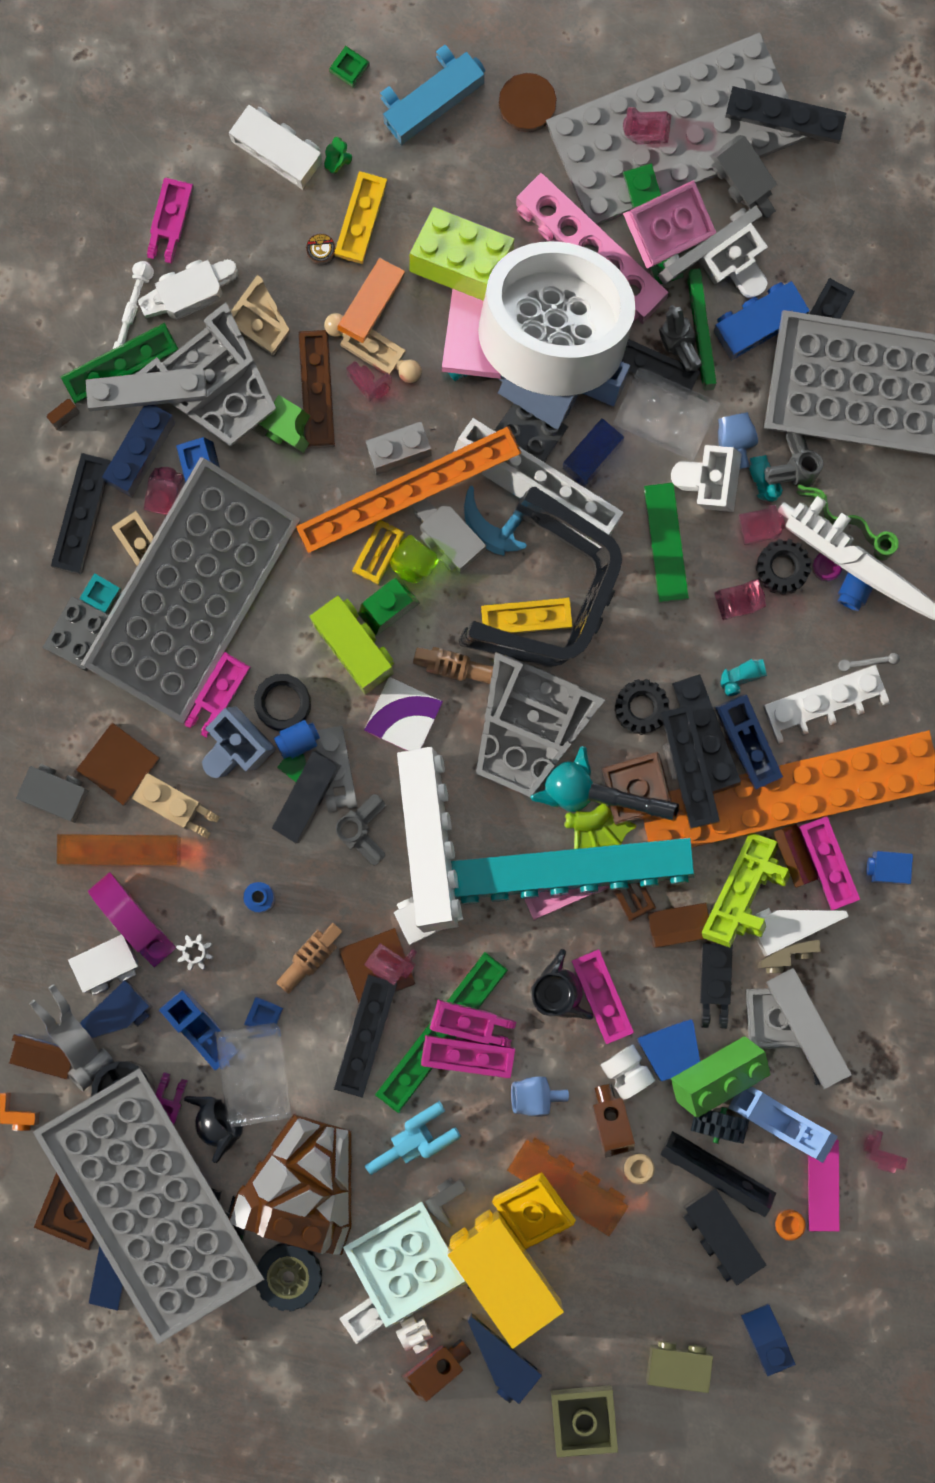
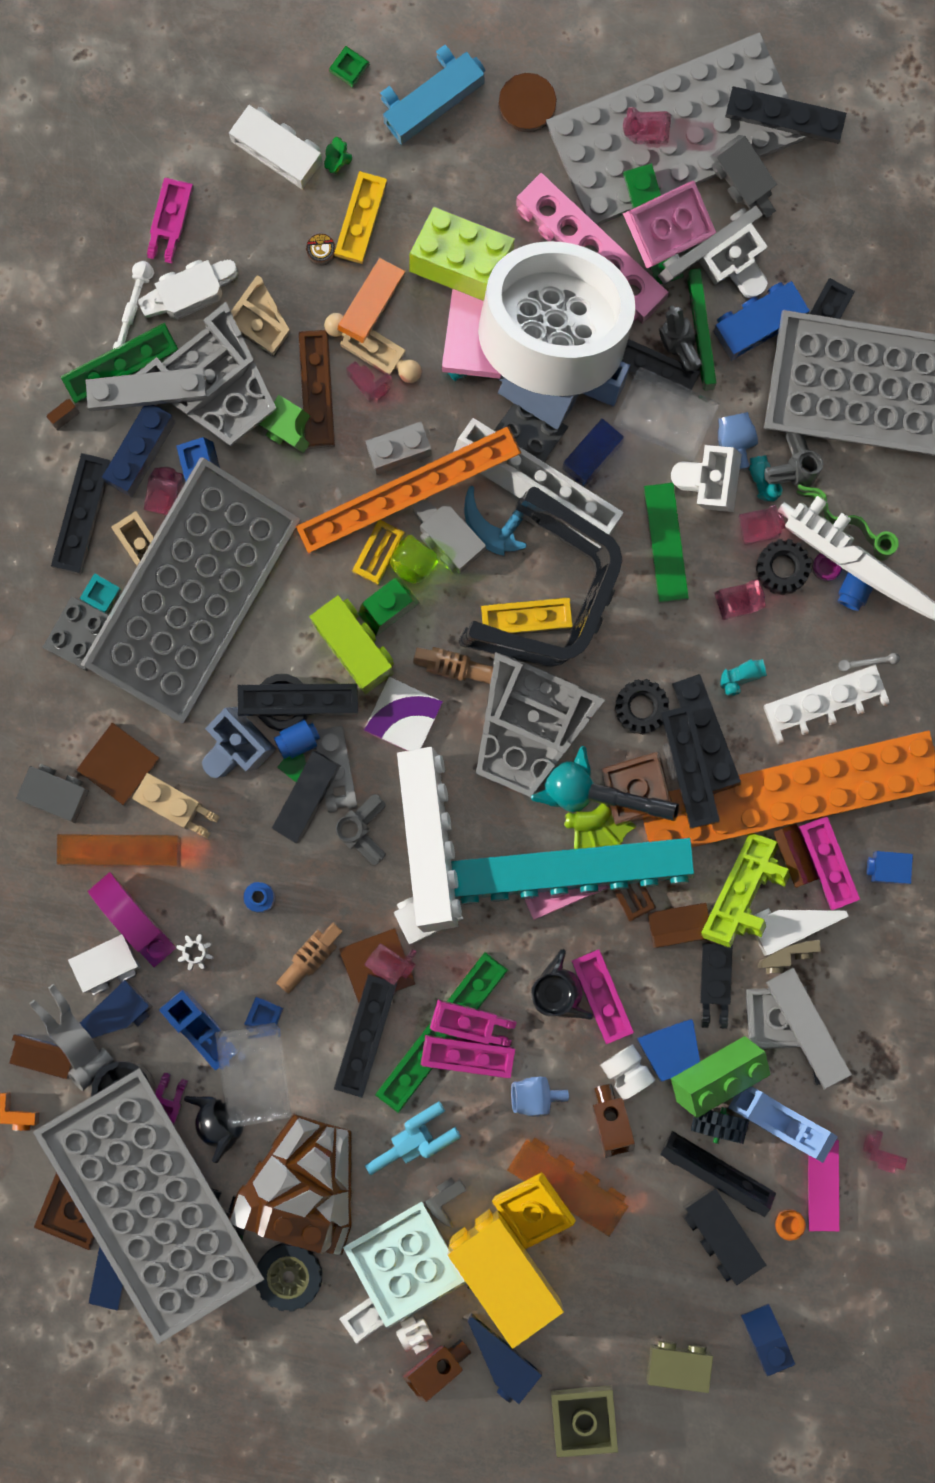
(218, 690): dark pink hinge -> none
(297, 699): none -> black plate
(639, 1168): tan tile -> none
(748, 740): dark blue slope -> none

